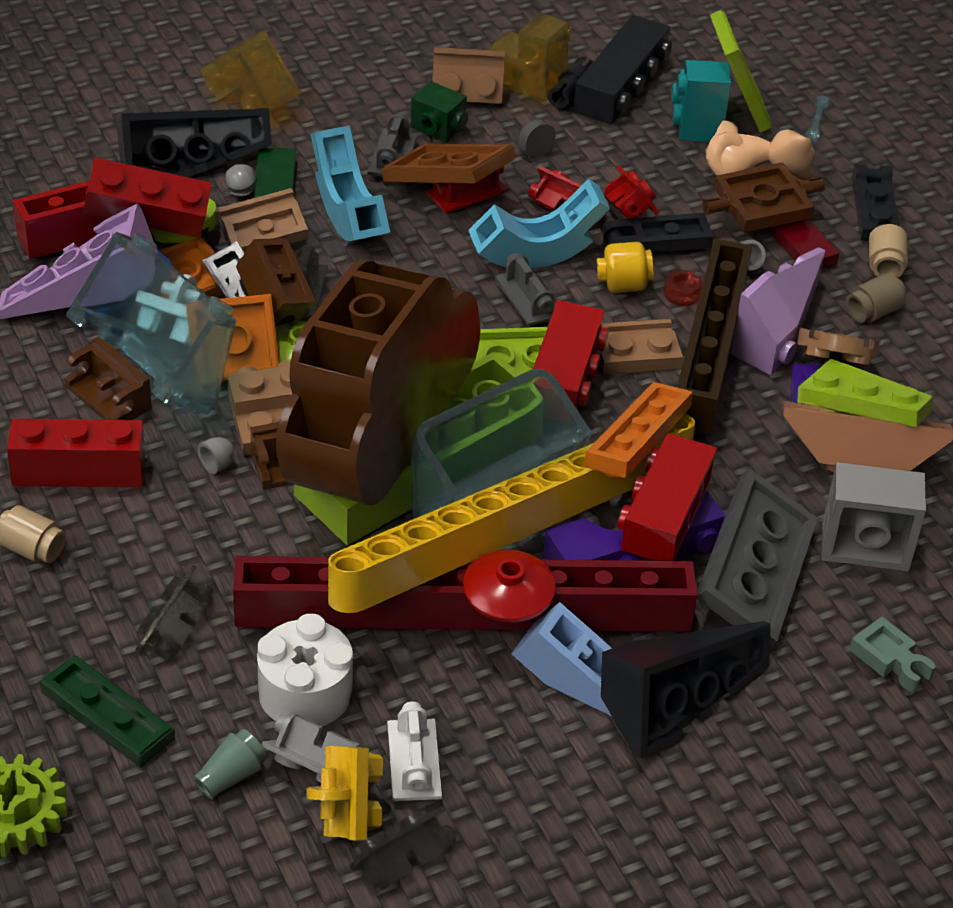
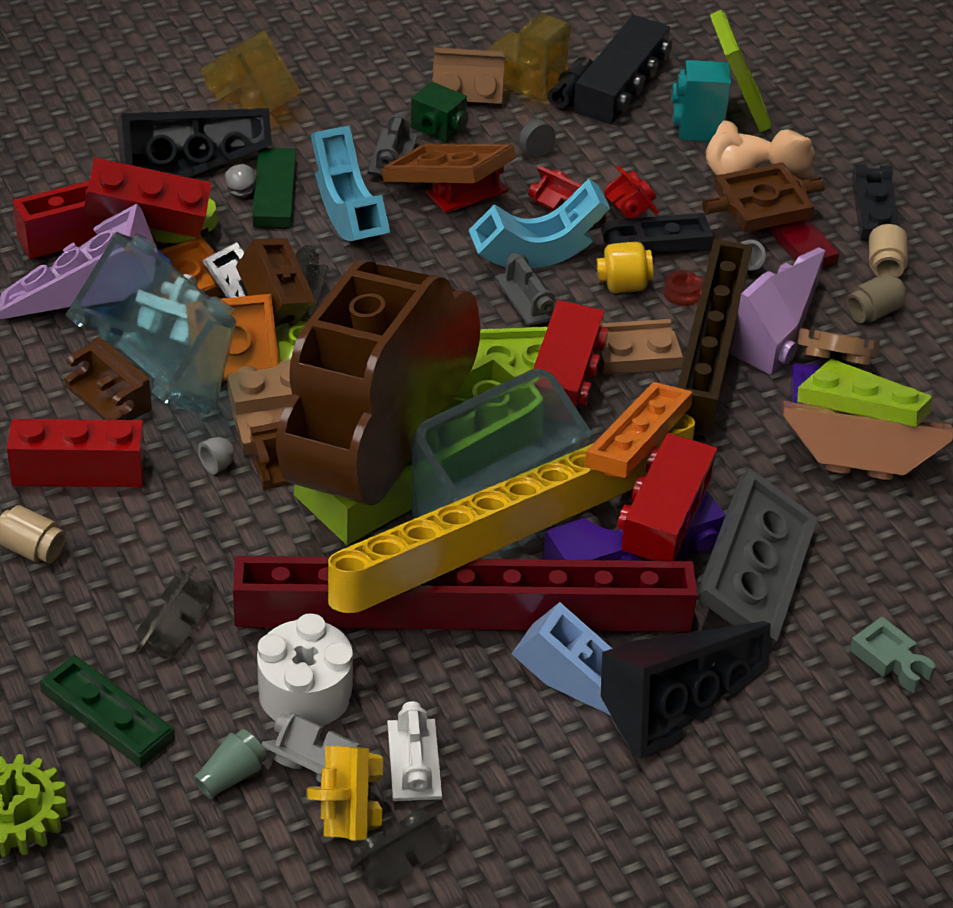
(264, 218): medium nougat plate -> none
(509, 585): red dish -> none
(821, 103): clear light blue hinge -> none
(873, 516): light grey brick -> none

